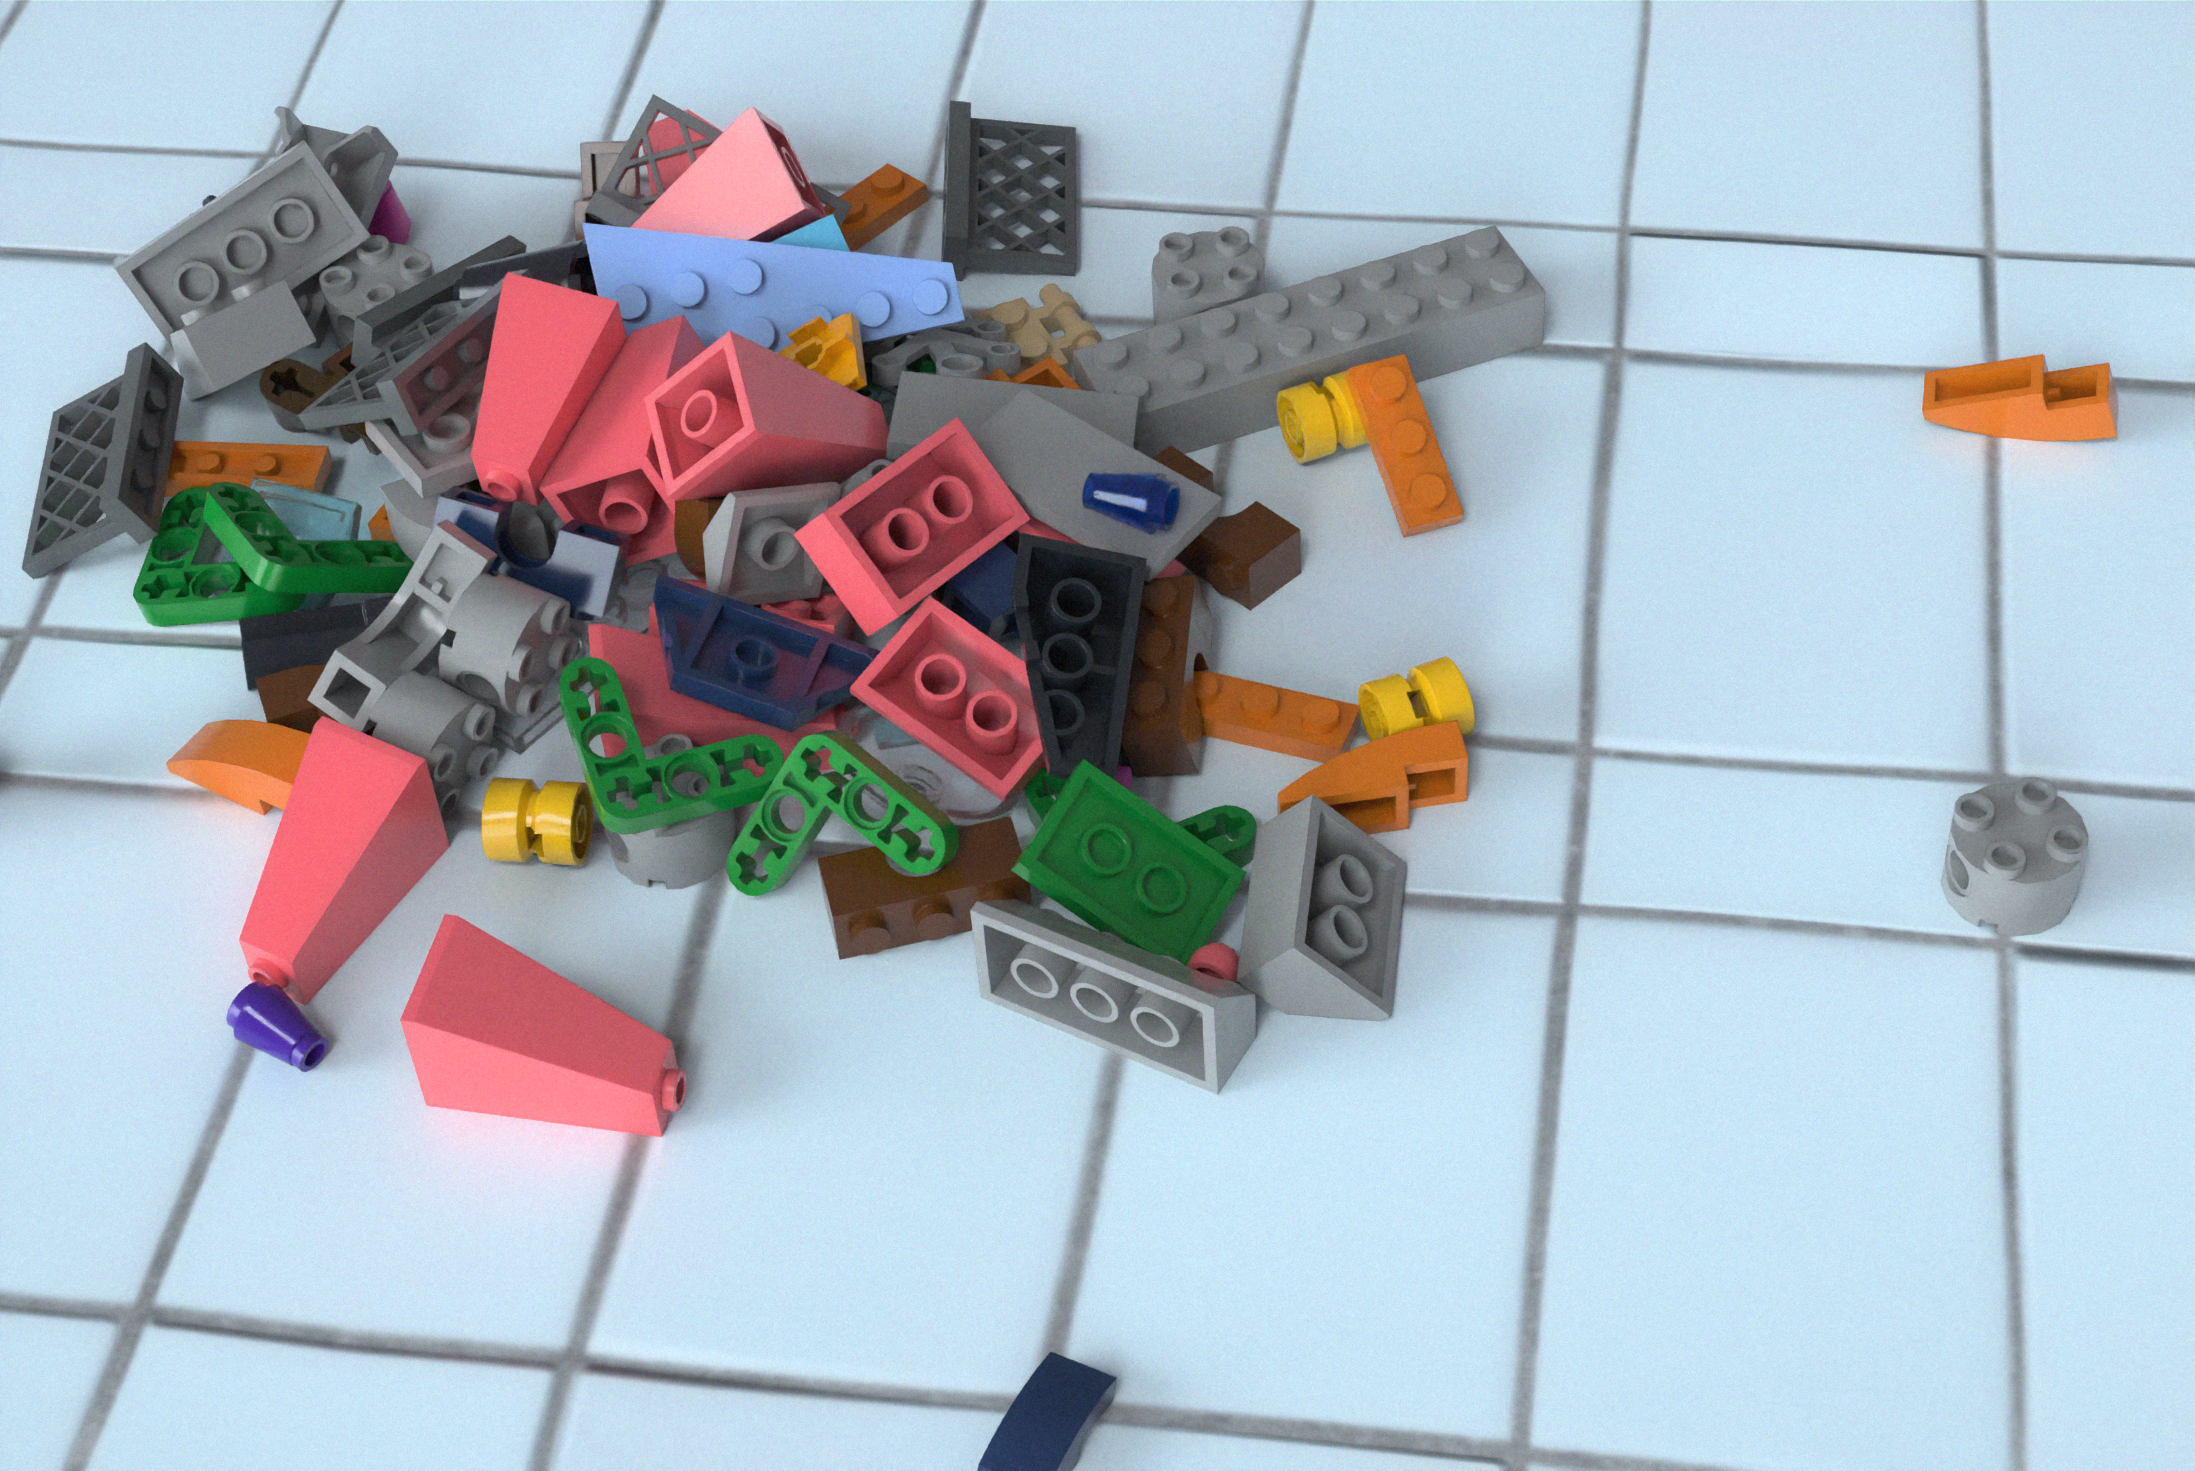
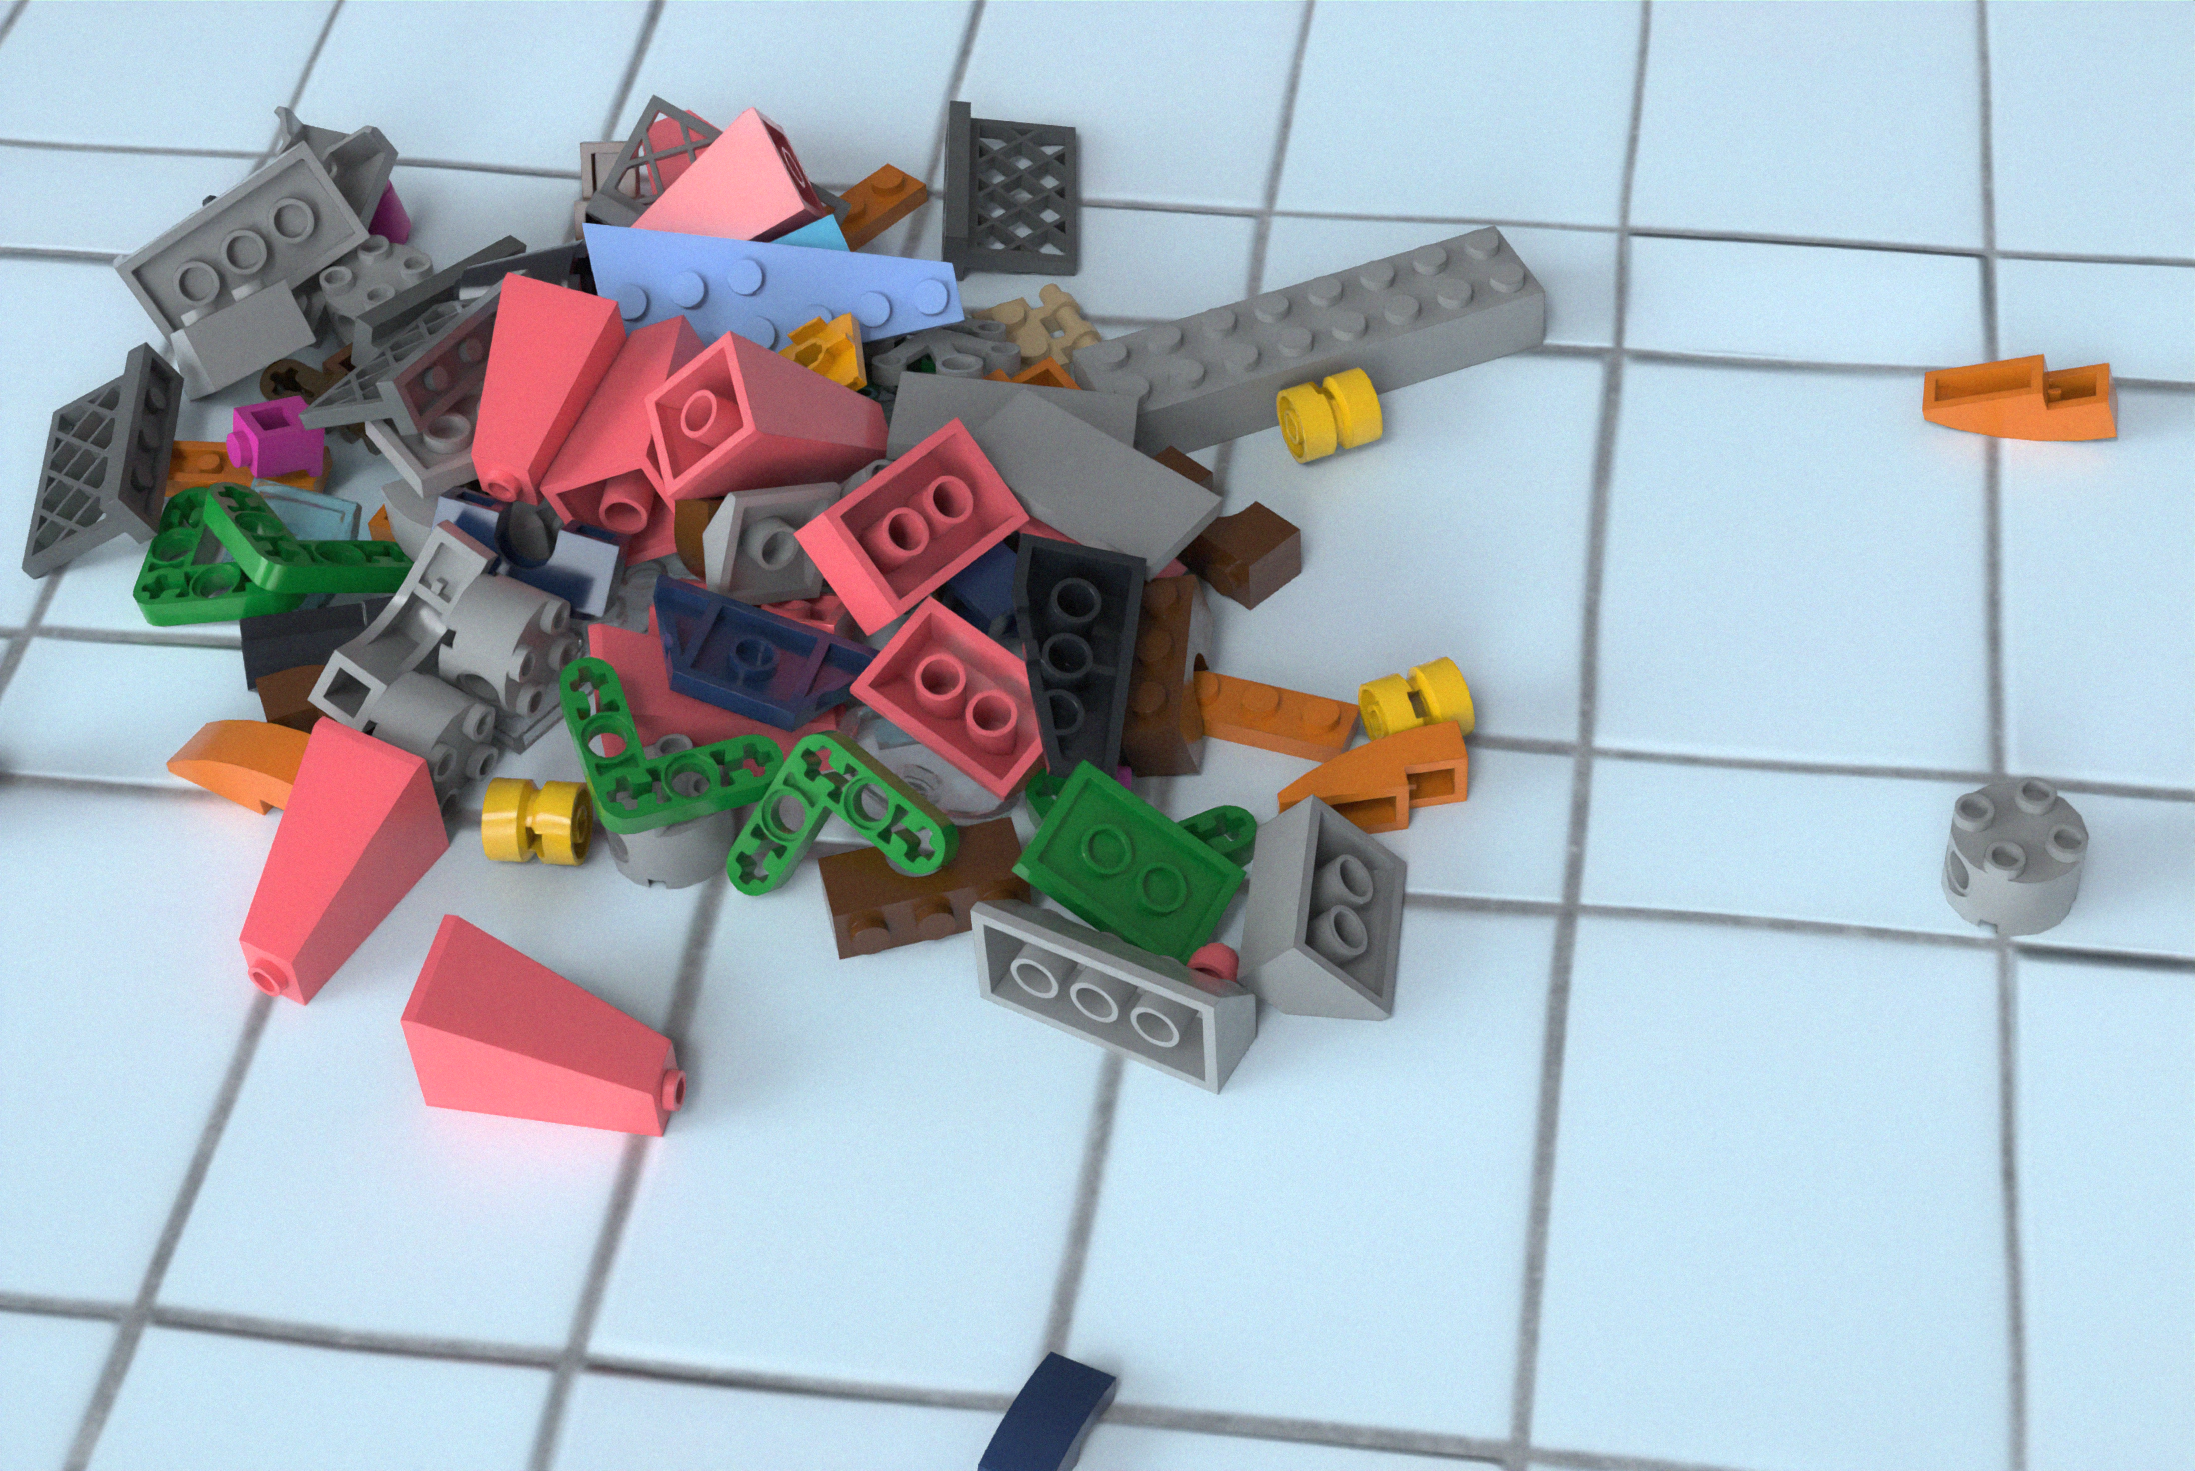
(274, 440): none -> dark pink brick
(275, 1025): dark purple cone -> none
(1135, 499): clear blue cone -> none
(1204, 272): light grey brick -> none
(1404, 445): orange plate -> none

